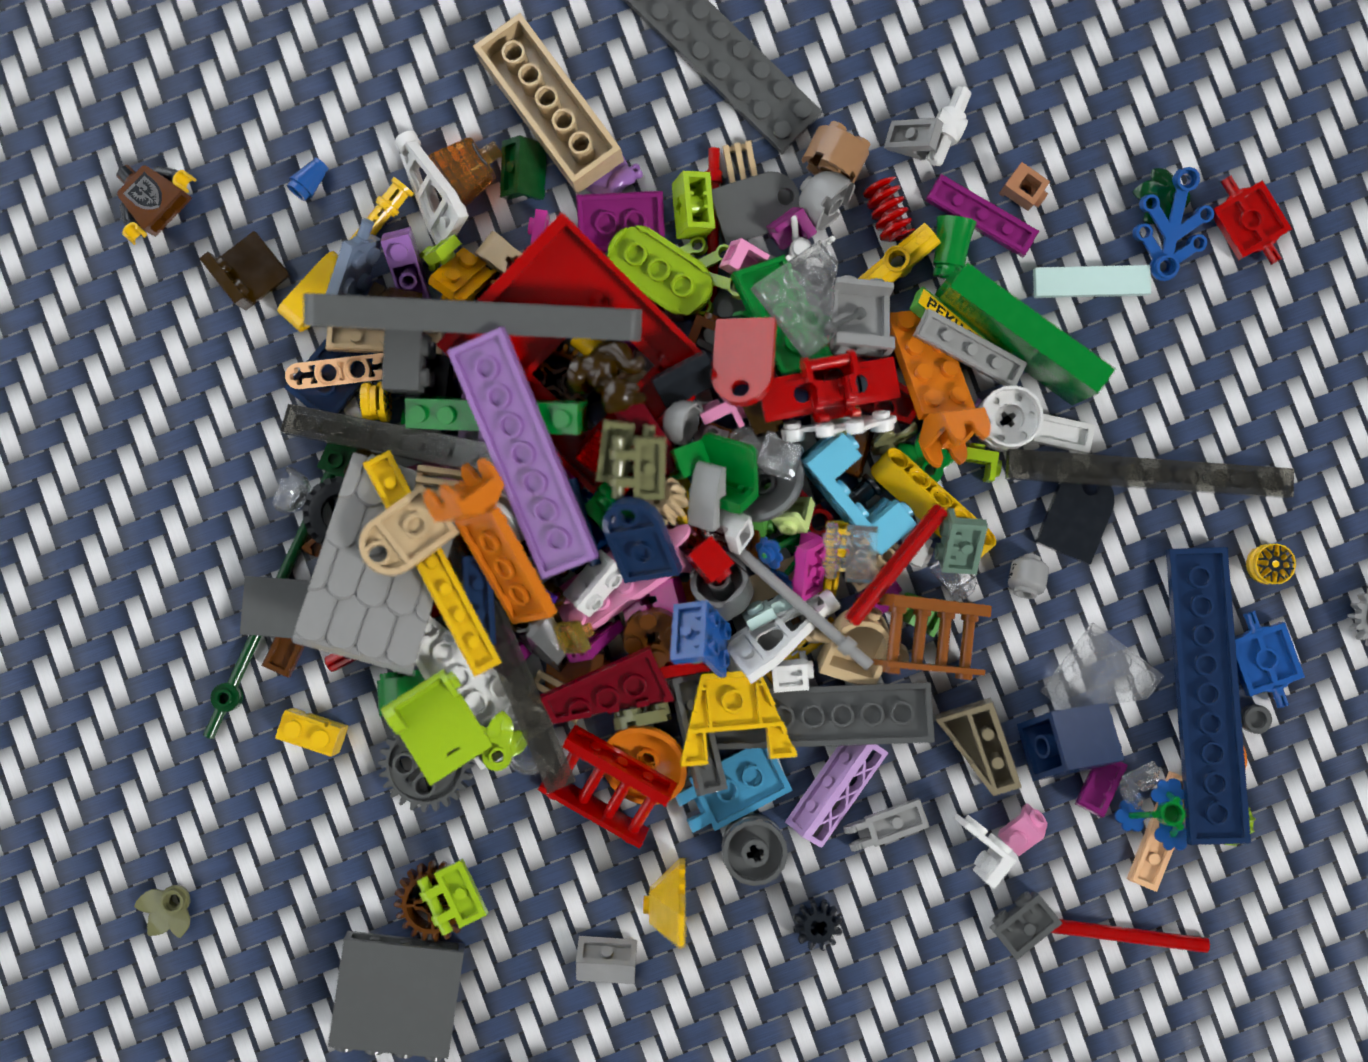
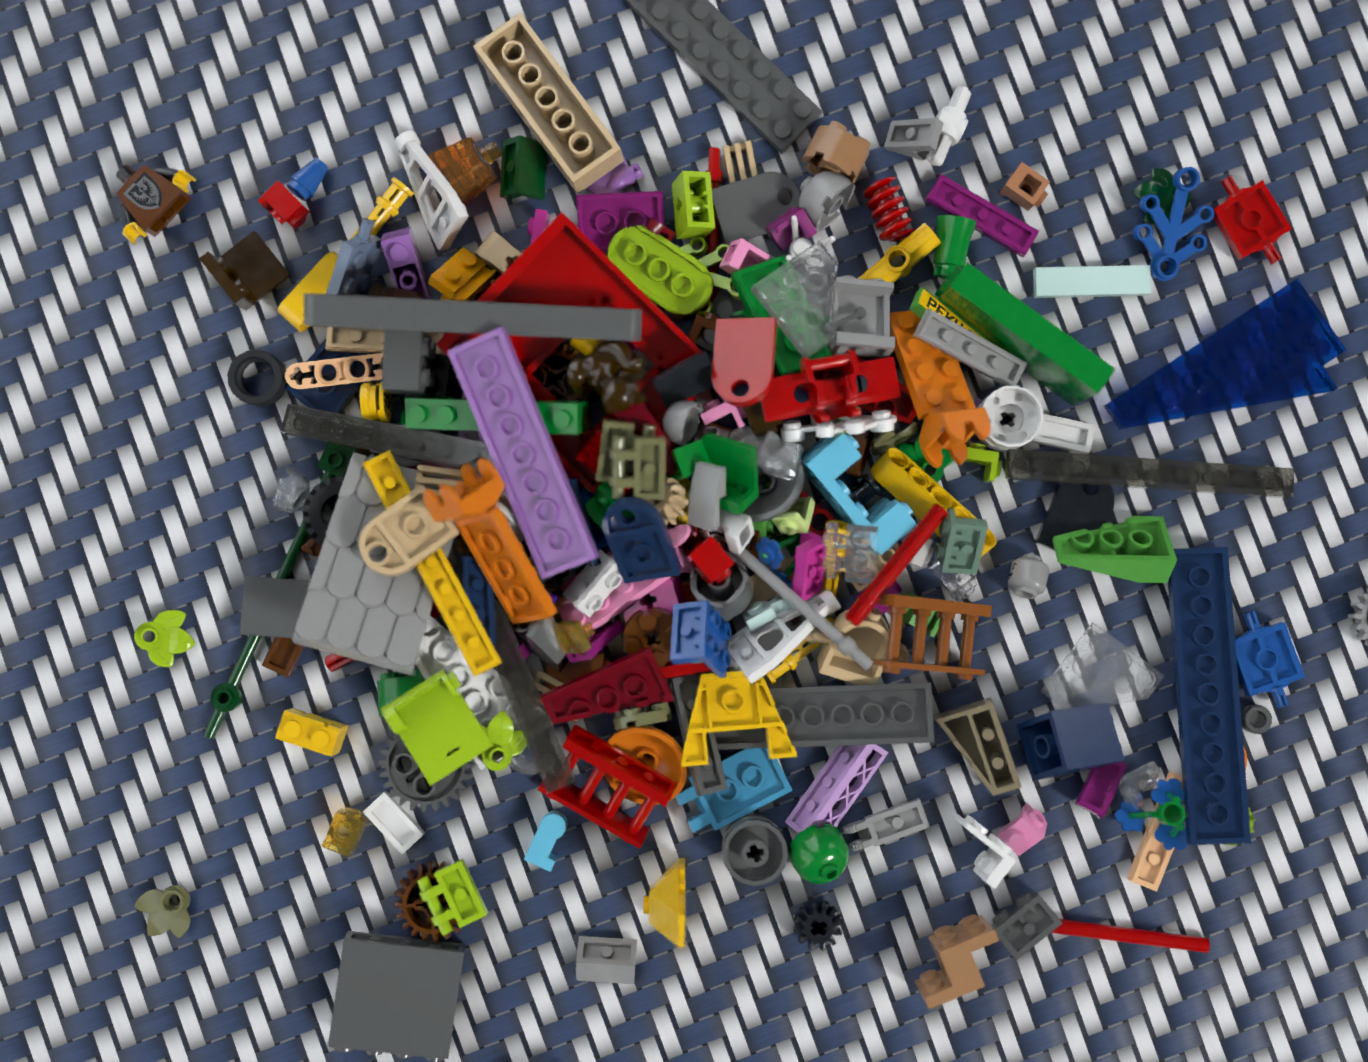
(168, 637): none -> lime plate
(237, 369): none -> black tyre
(283, 205): none -> red brick
(341, 843): none -> clear yellow brick
(394, 822): none -> white tile
(441, 252): lime plate -> none
(549, 830): none -> medium azure leg
(658, 228): none -> dark red tile
(792, 674): white bracket -> none
(819, 854): none -> green cylinder
(958, 968): none -> medium nougat bracket
(1128, 550): none -> bright green wedge
(1253, 360): none -> clear blue wing
(1270, 564): yellow wheel -> none

